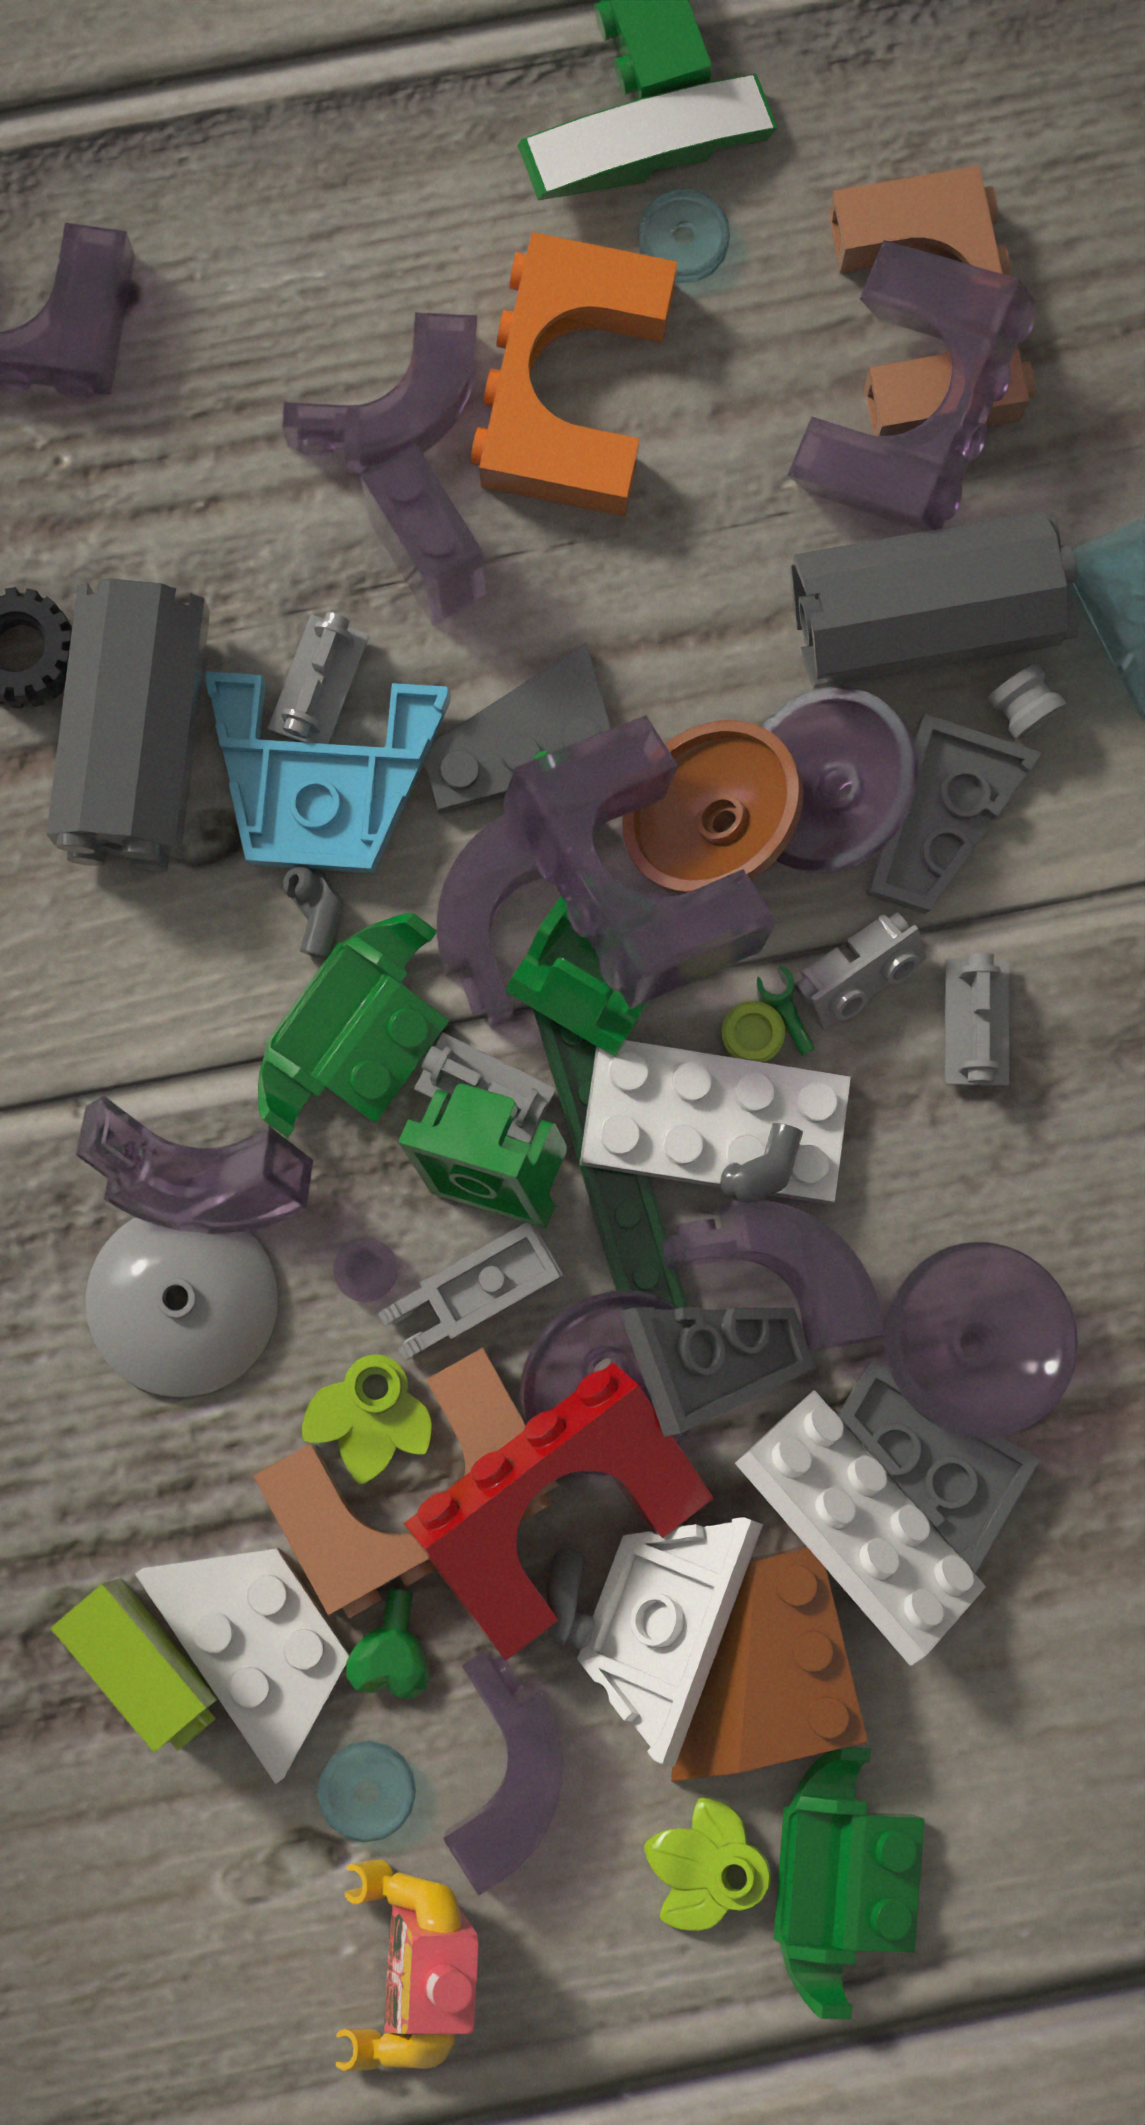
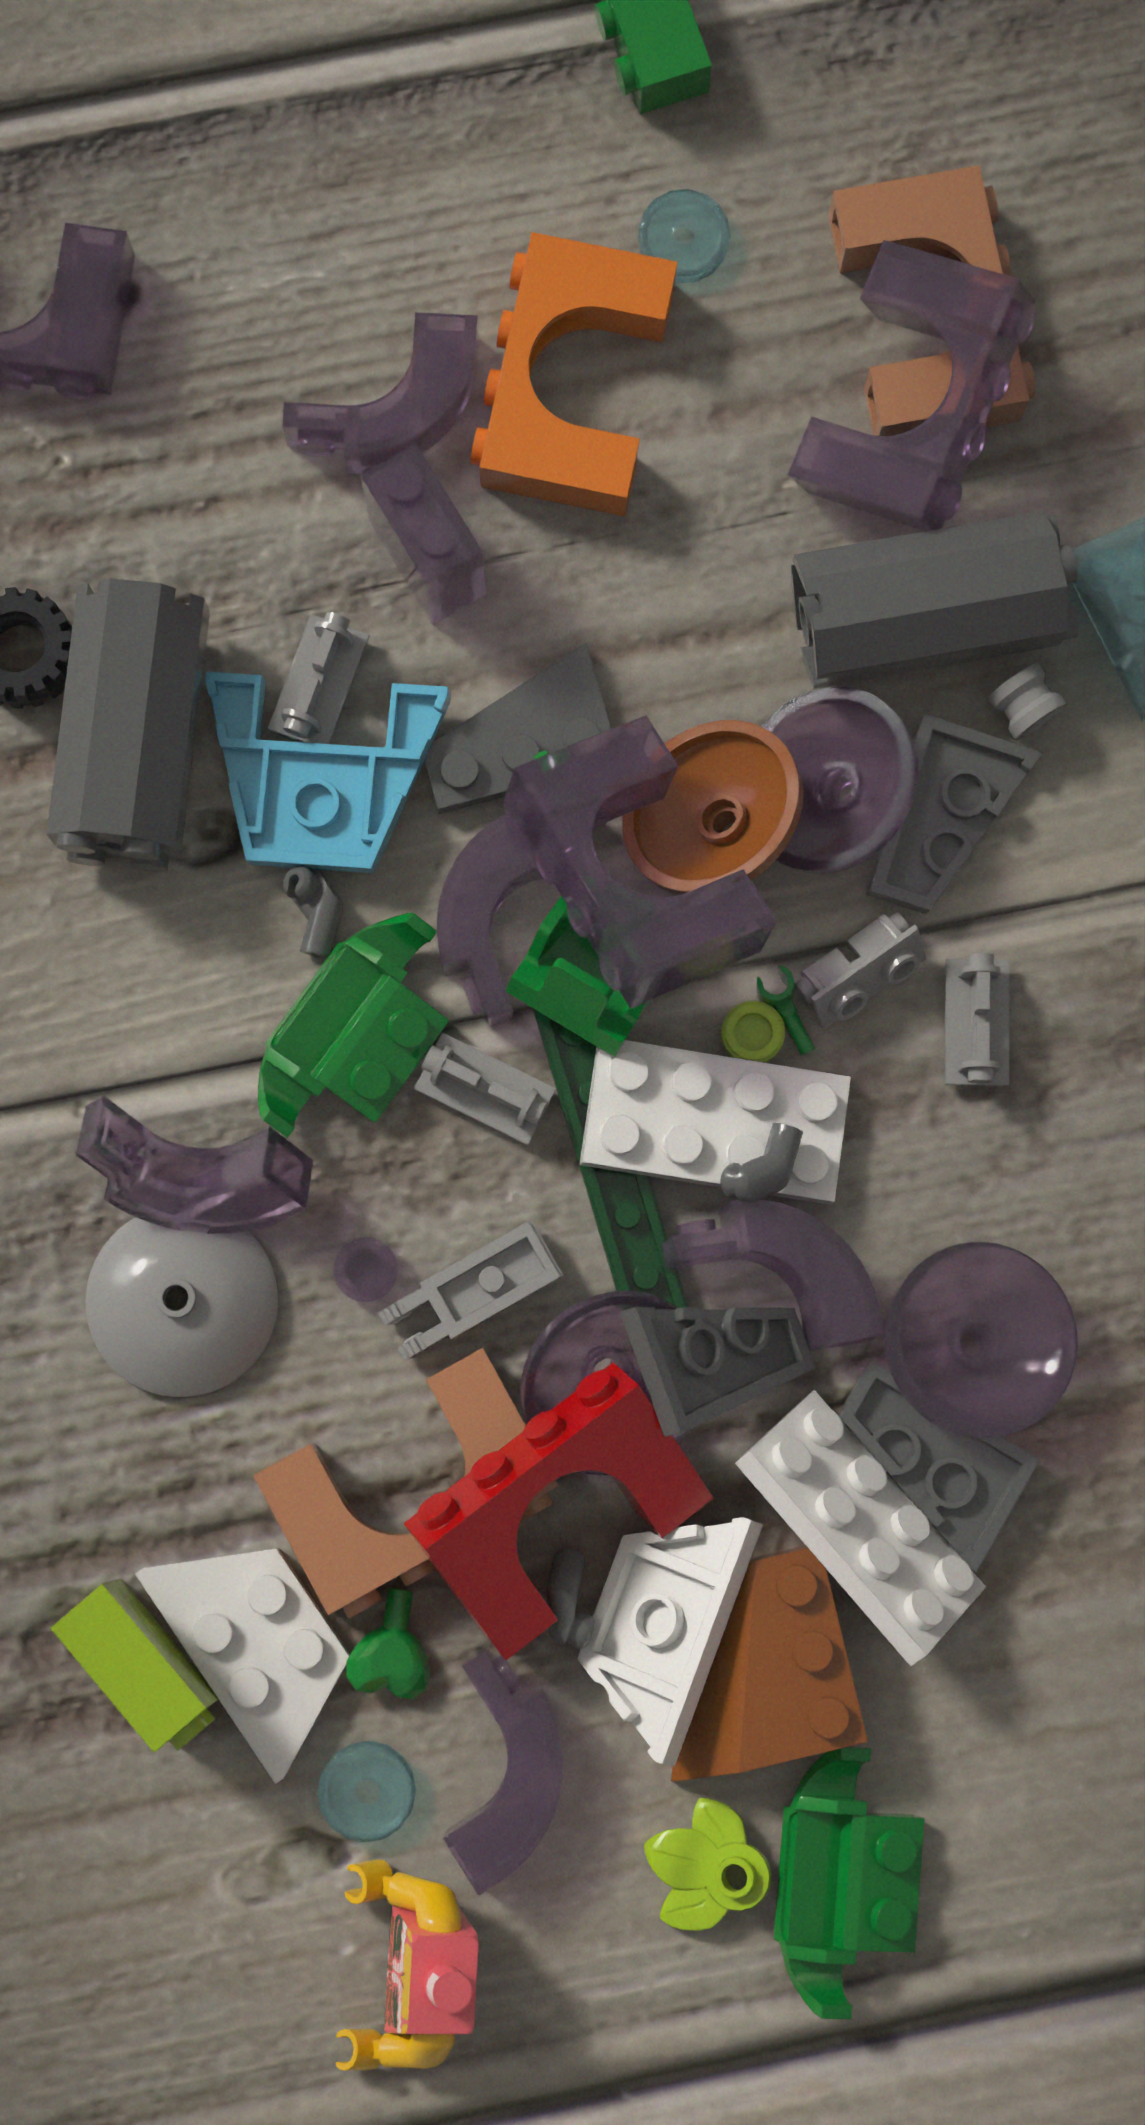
(365, 1426): lime plate -> none
(470, 1160): green panel -> none
(646, 135): white slope -> none

